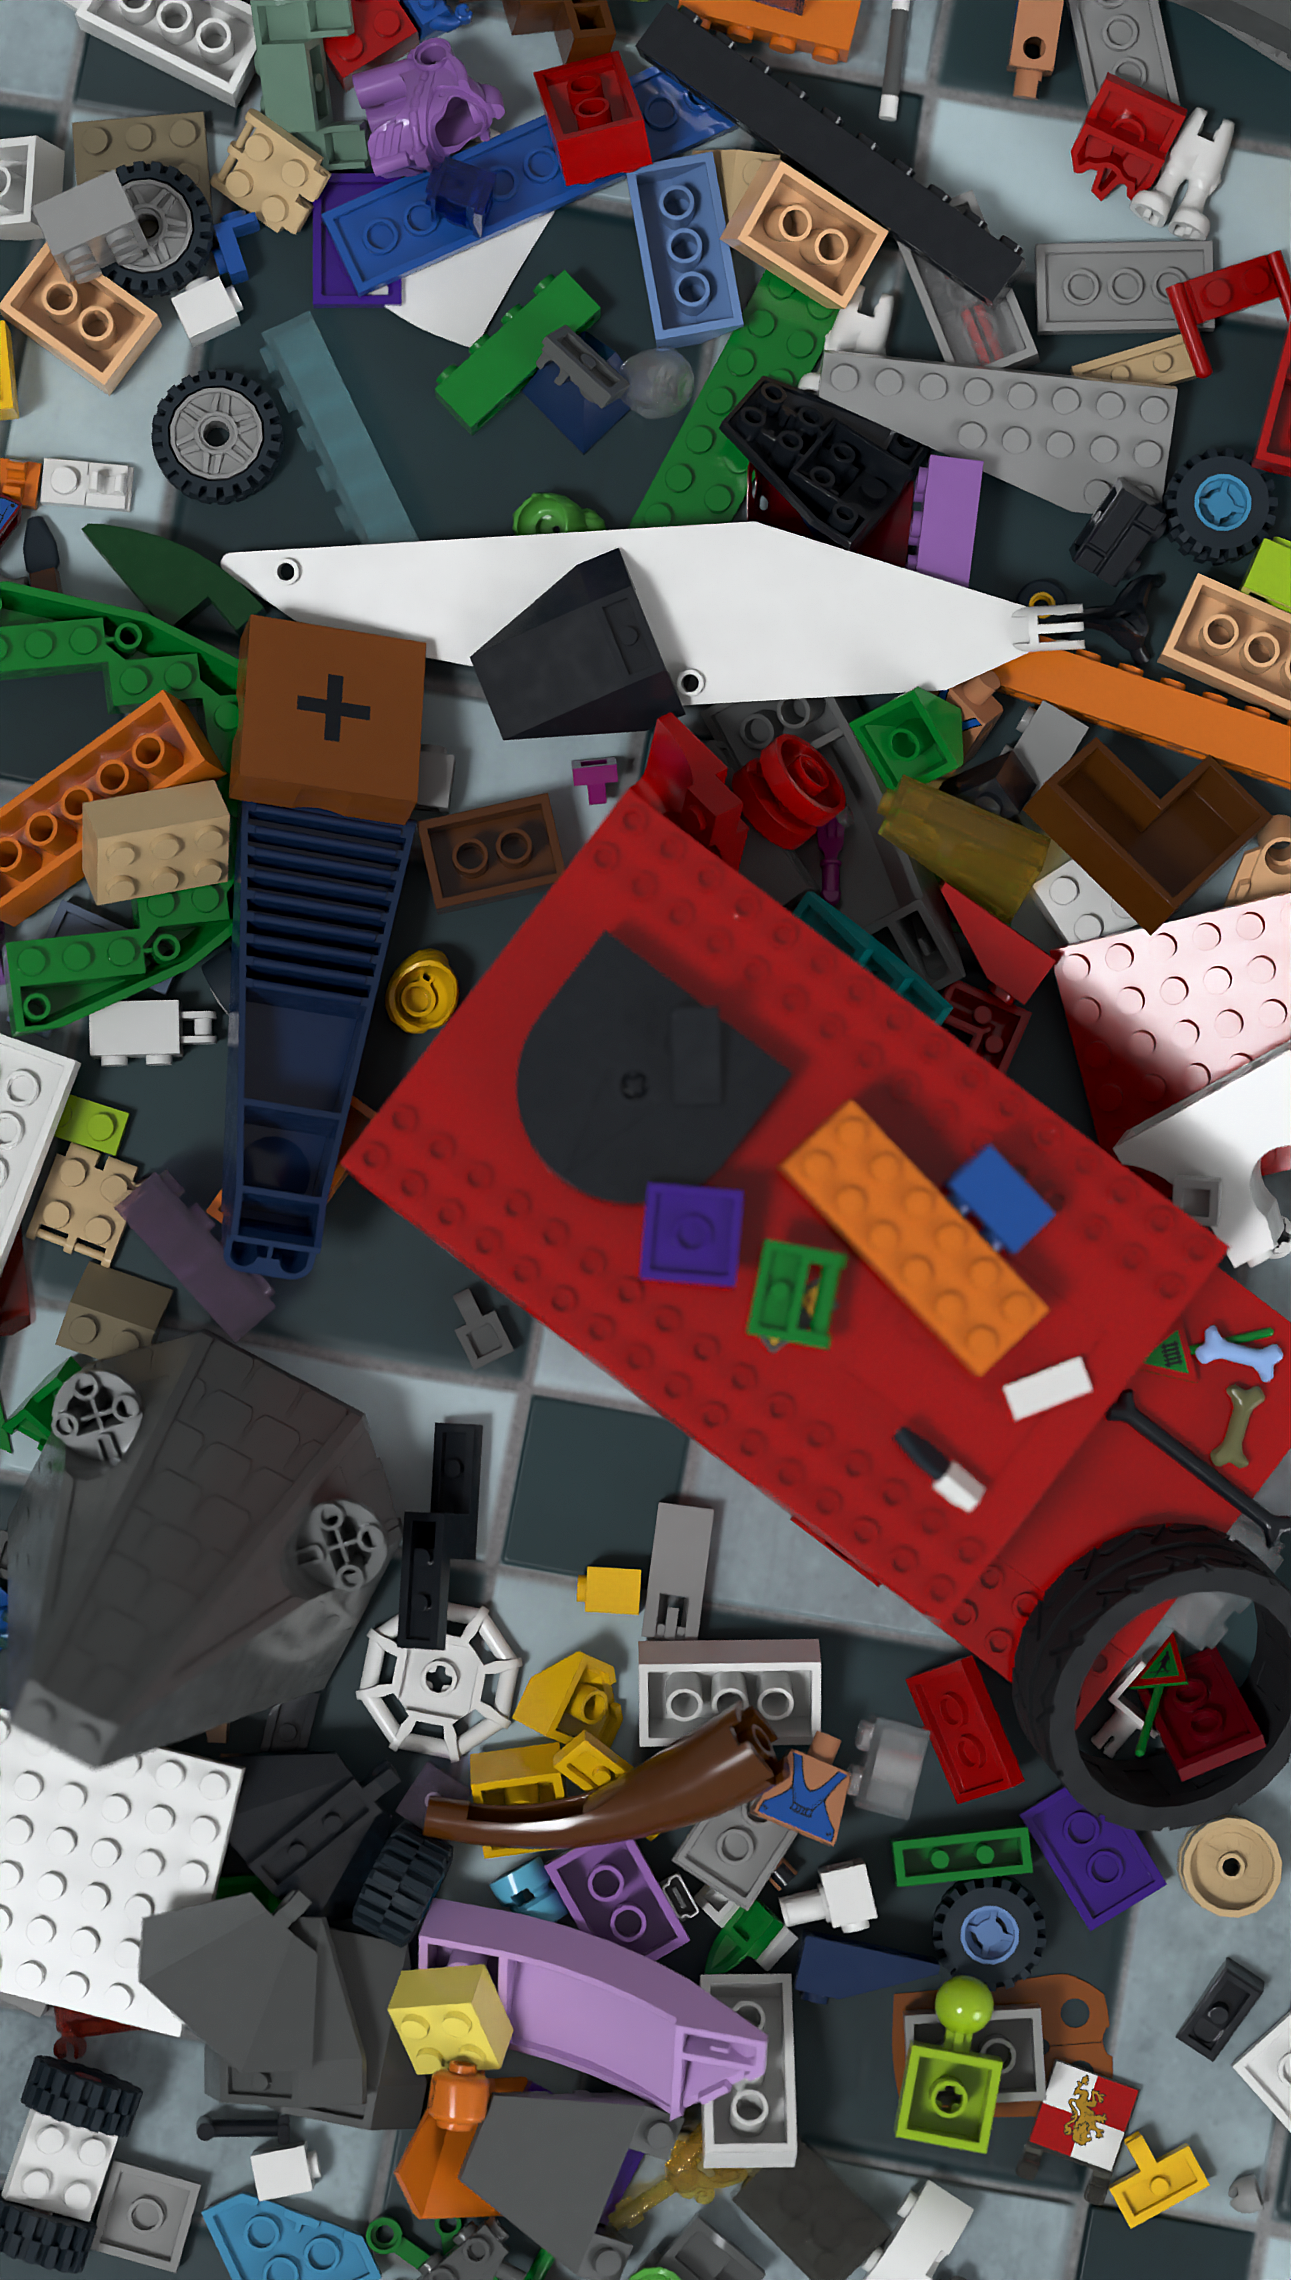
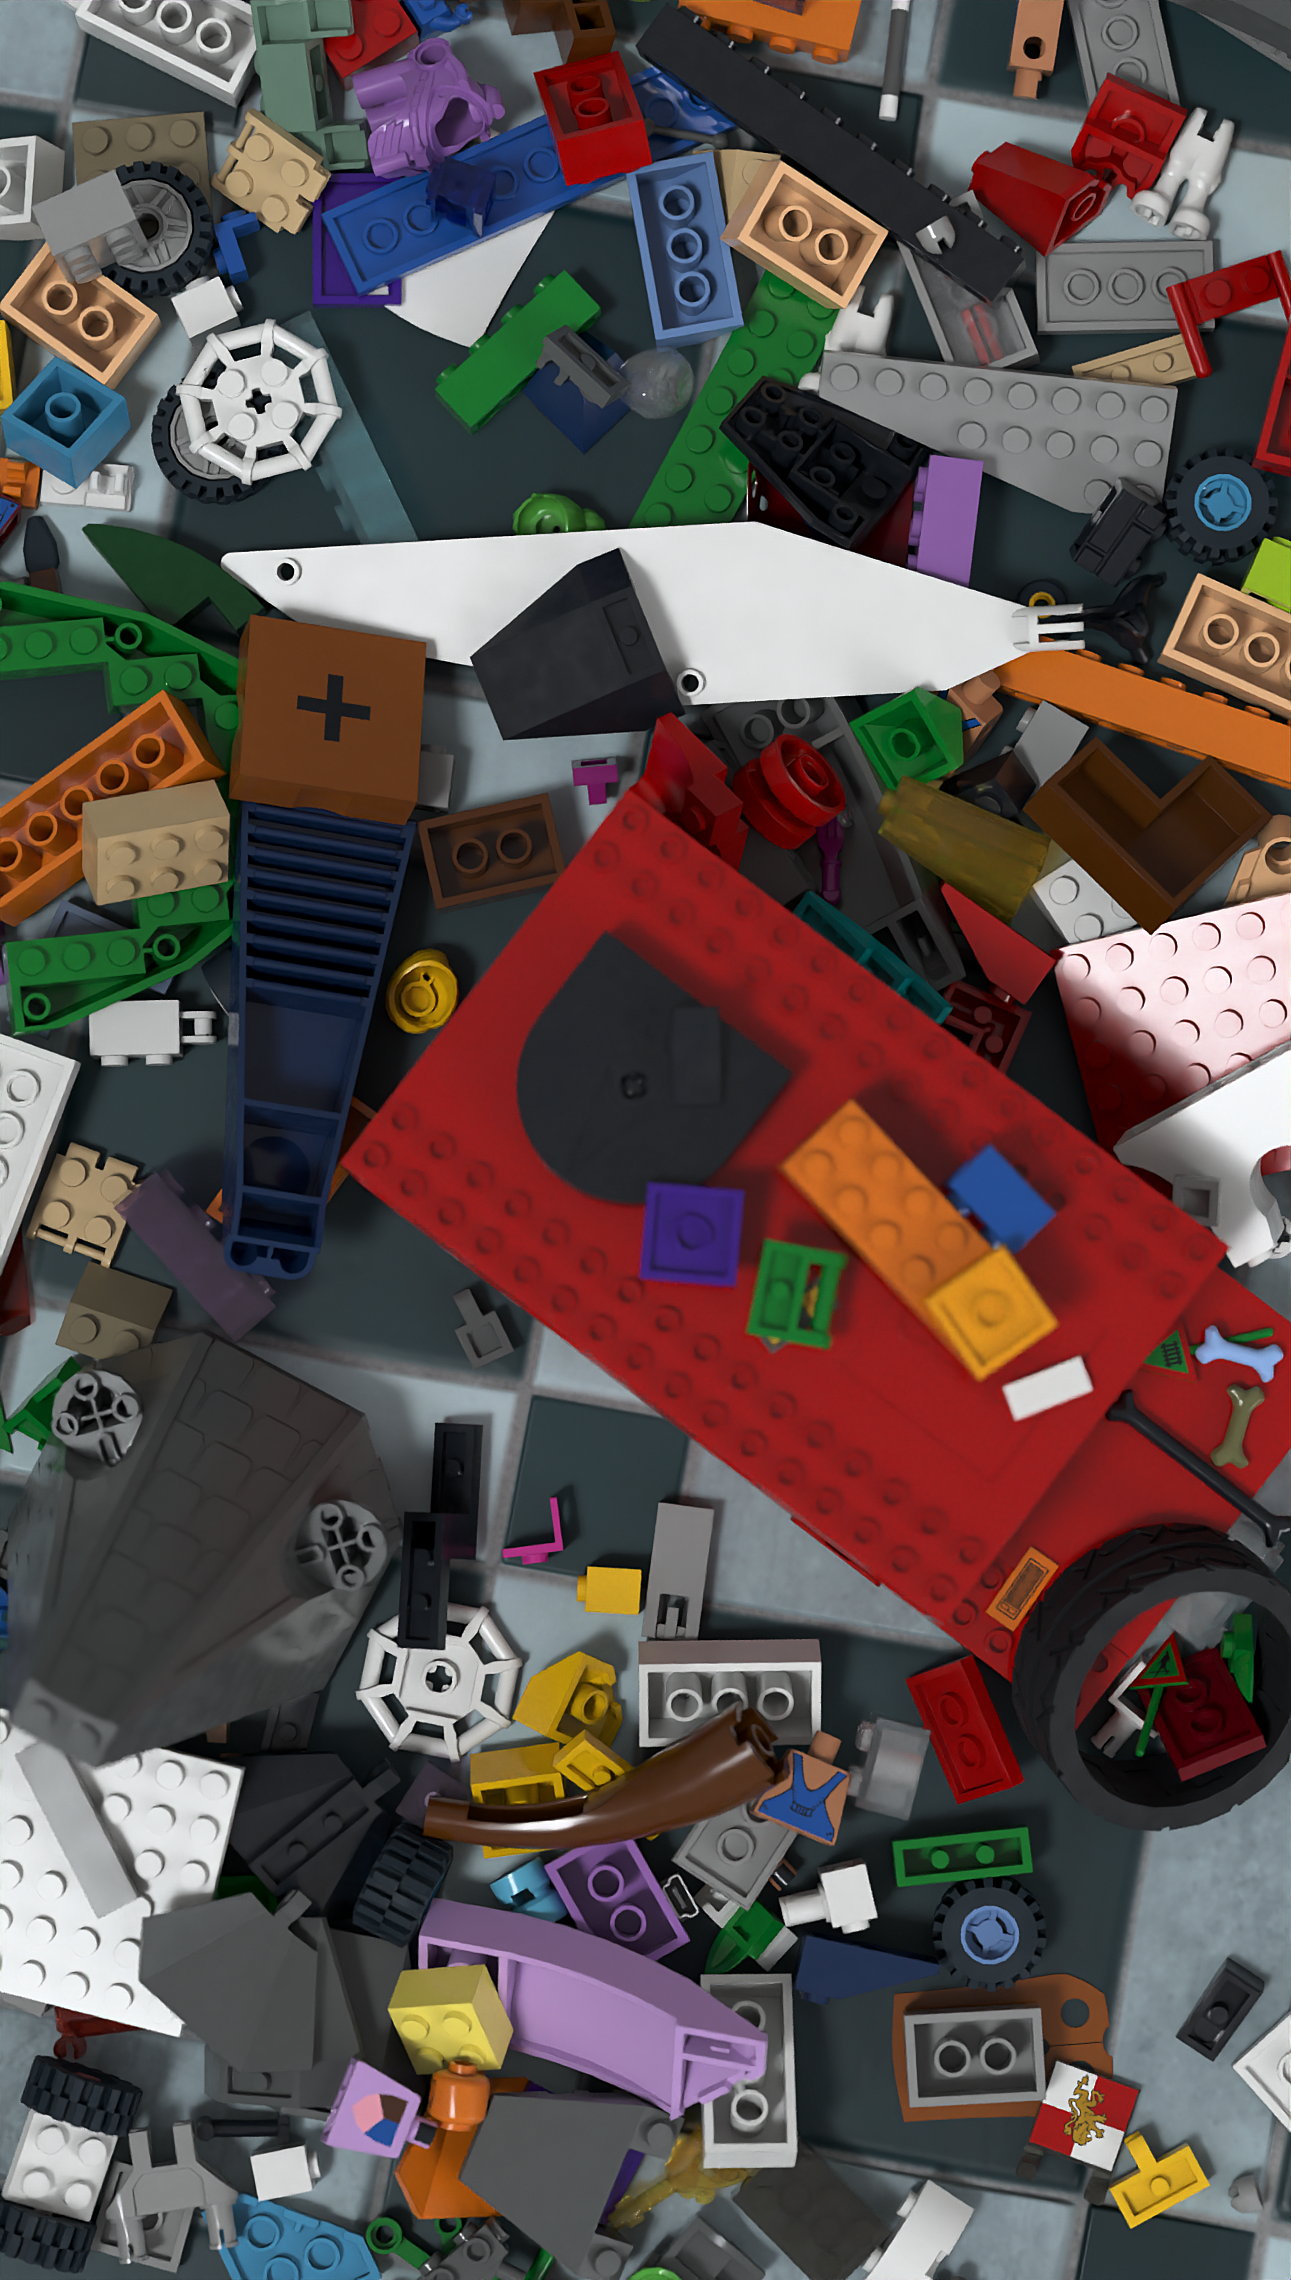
(65, 422): none -> dark azure brick
(78, 1828): none -> light grey tile
(92, 1125): lime plate -> none
(170, 2187): none -> light grey connector
(237, 387): none -> white plate
(375, 2114): none -> lavender torso
(539, 1552): none -> dark pink bracket
(719, 140): none -> dark grey hinge
(934, 233): none -> light grey hinge
(949, 1477): piece -> none
(963, 2008): lime brick -> none
(990, 1312): none -> light orange plate
(1022, 1588): none -> sticker
(1037, 195): none -> red slope
(1094, 1860): dark purple plate -> none
(1220, 1892): tan wheel -> none
(1238, 1648): none -> green plate

